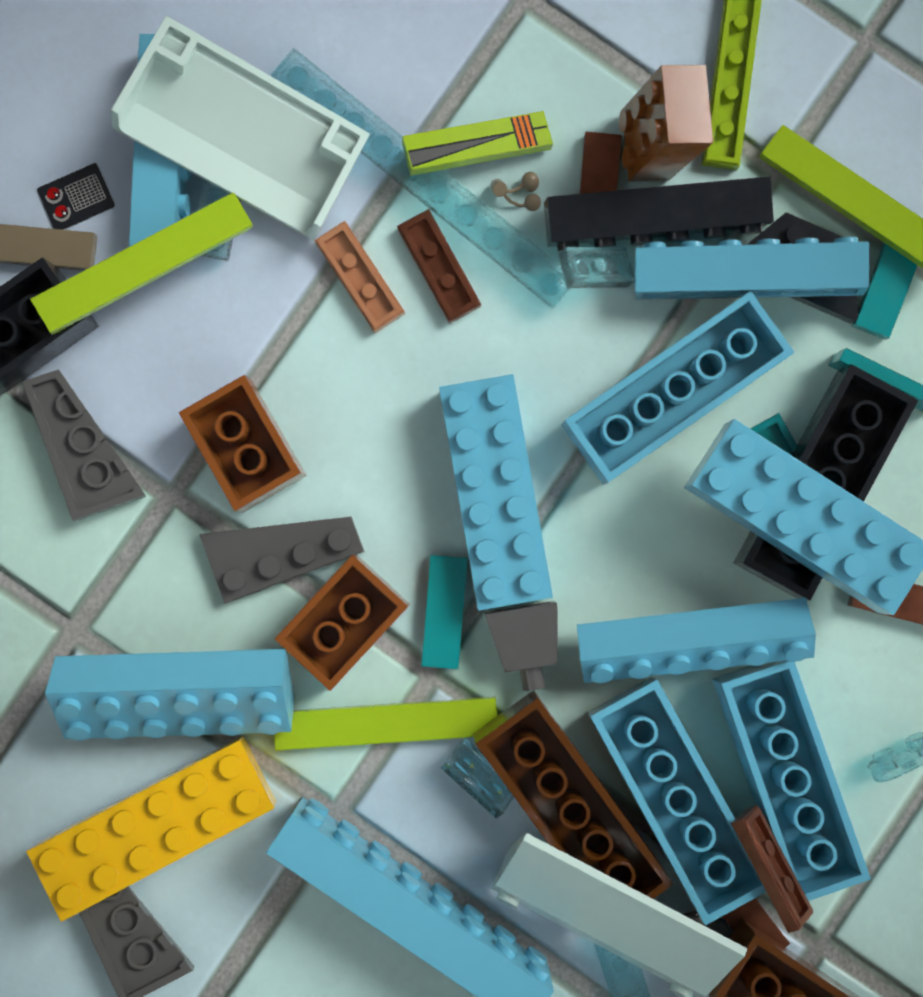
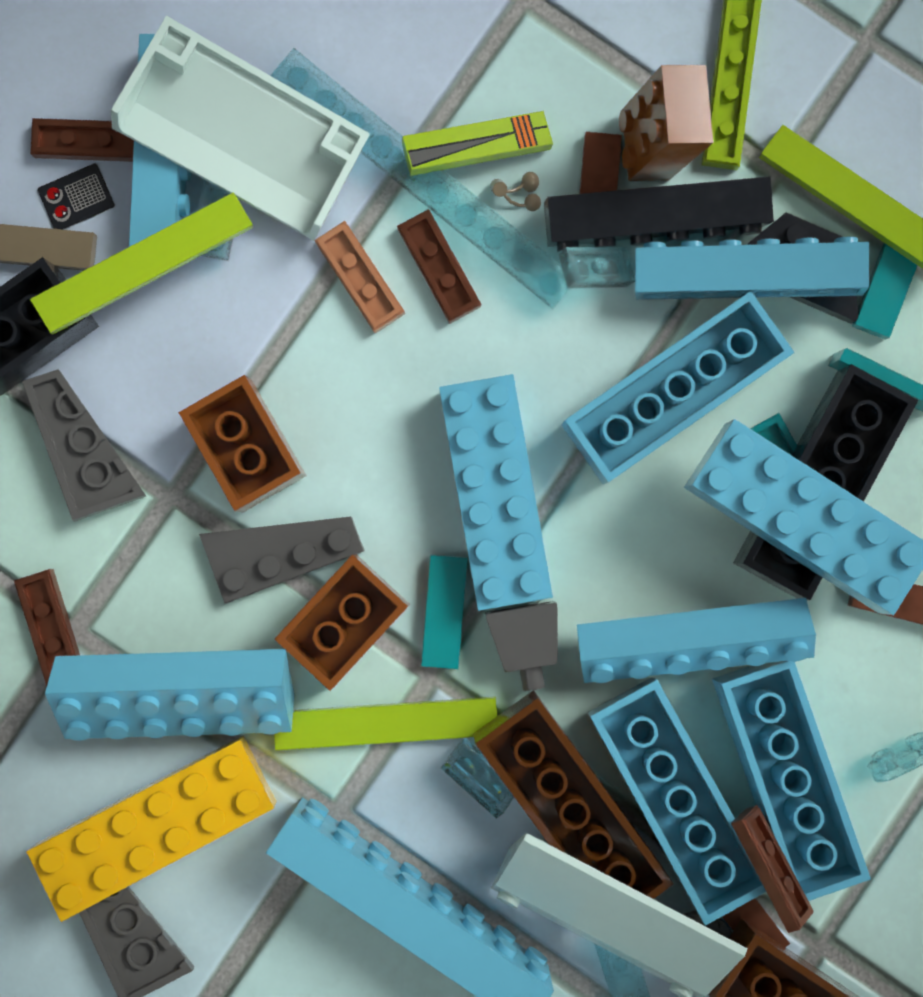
(46, 618): none -> copper tile
(79, 140): none -> copper tile

